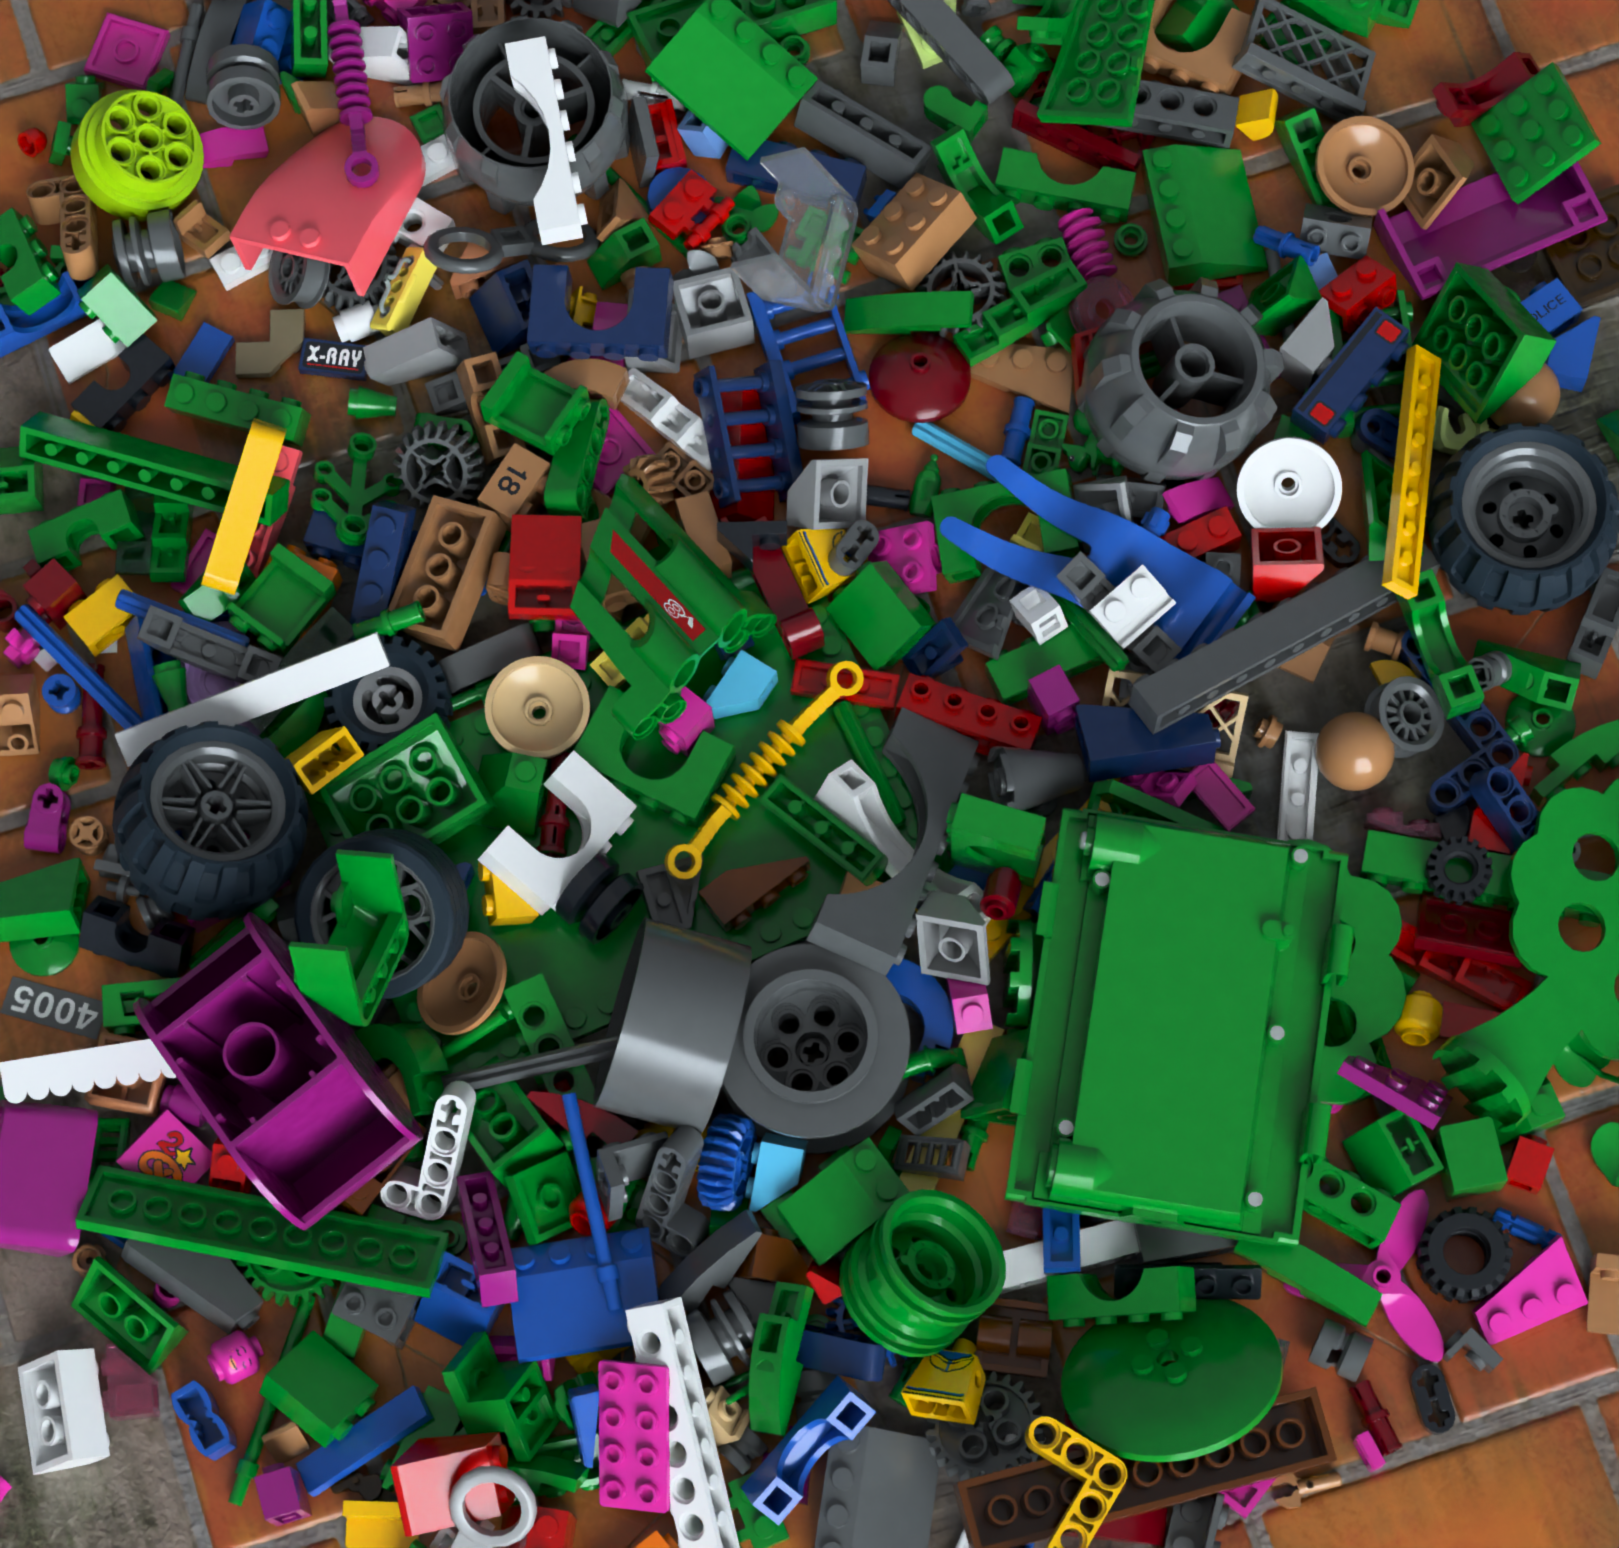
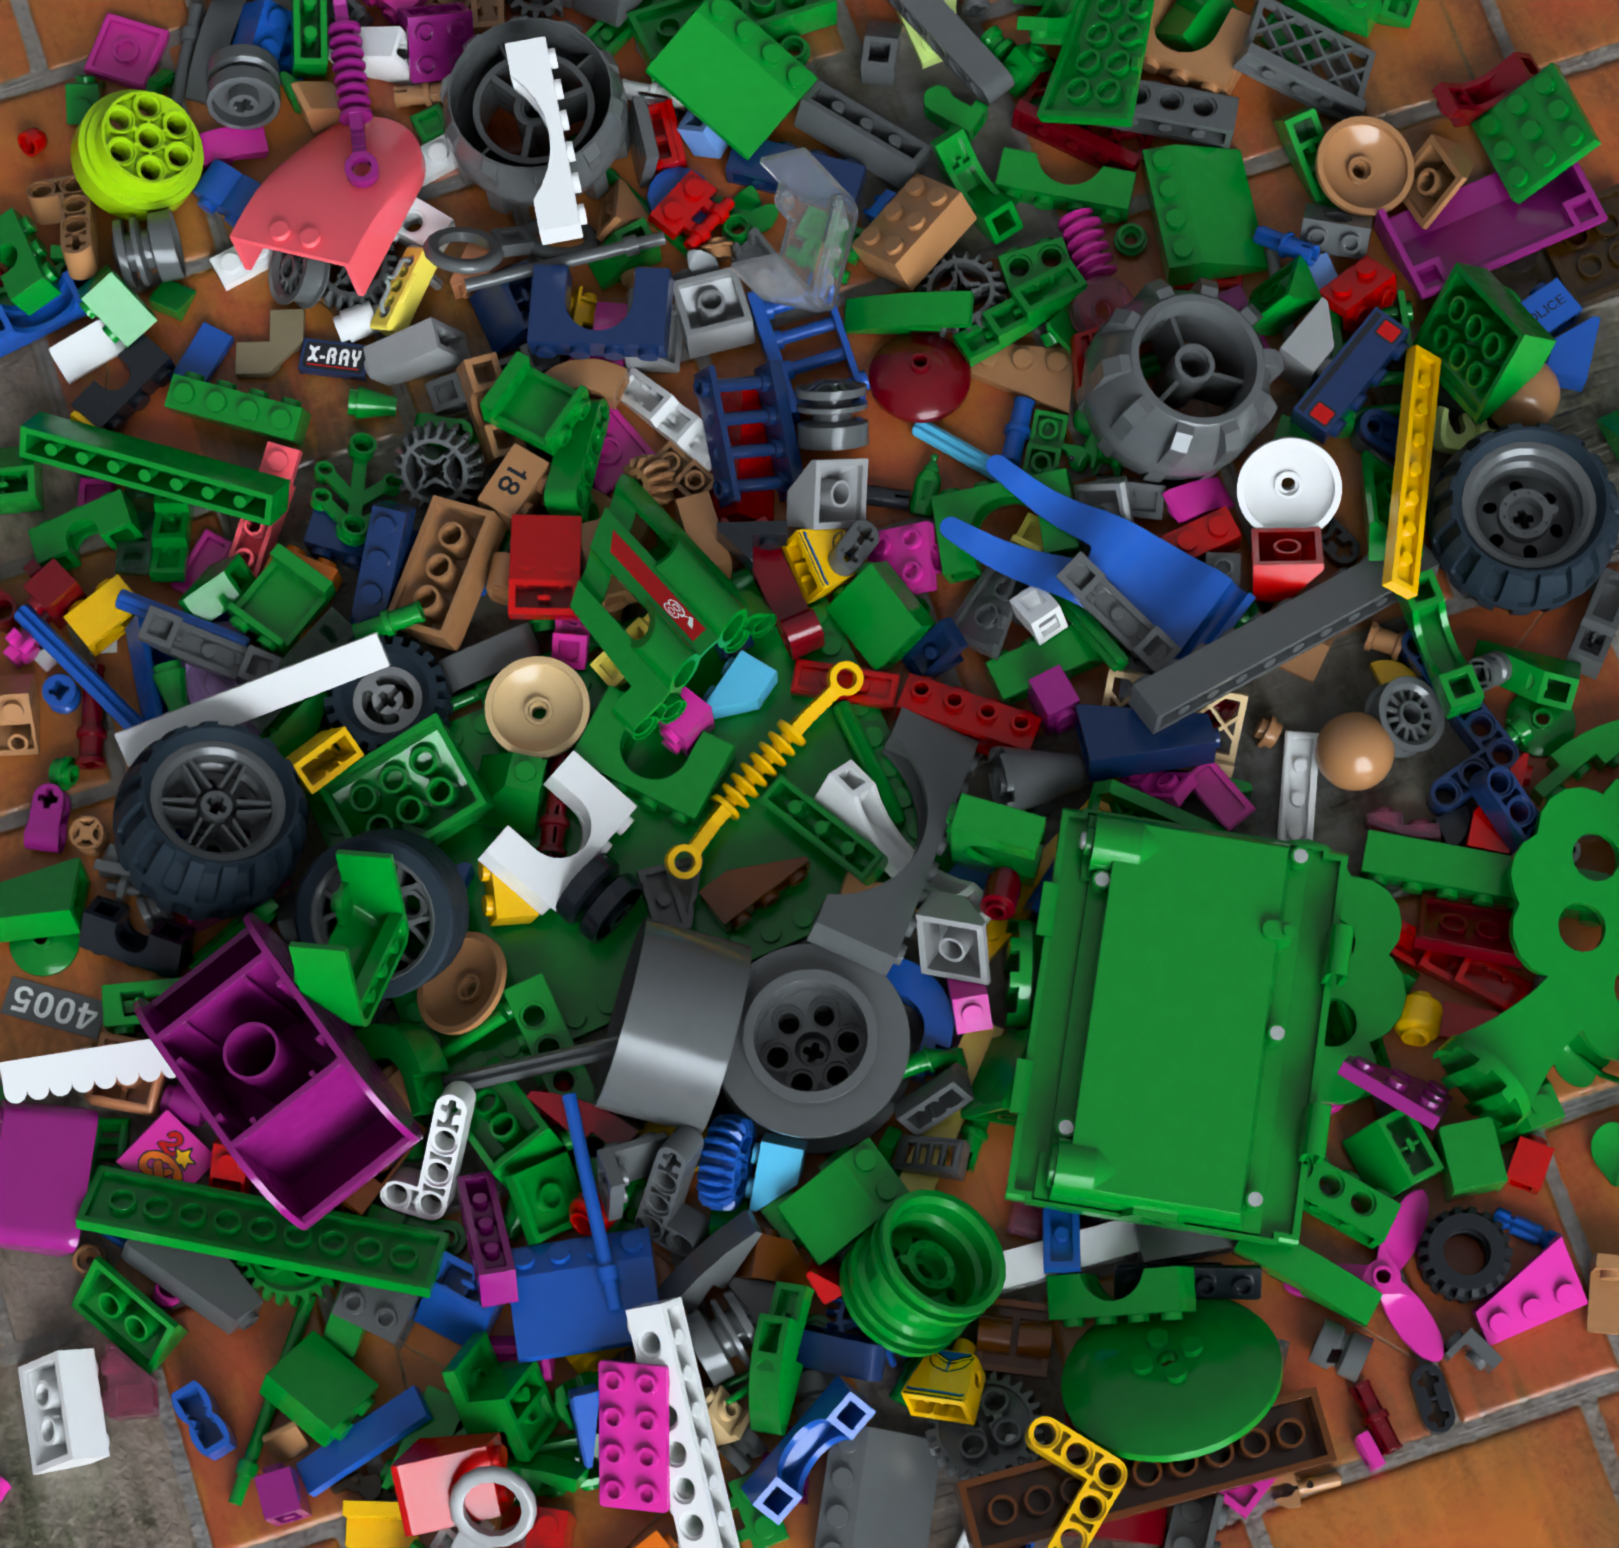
(61, 143): green plate -> none
(200, 230): medium nougat bracket -> none
(224, 191): none -> blue brick
(235, 1357): dark pink head -> none
(244, 506): yellow beam -> none
(630, 245): none -> dark grey bar
(1132, 607): white plate -> none
(1156, 521): blue bar -> none
(1257, 113): yellow brick -> none
(1473, 855): black tyre -> none

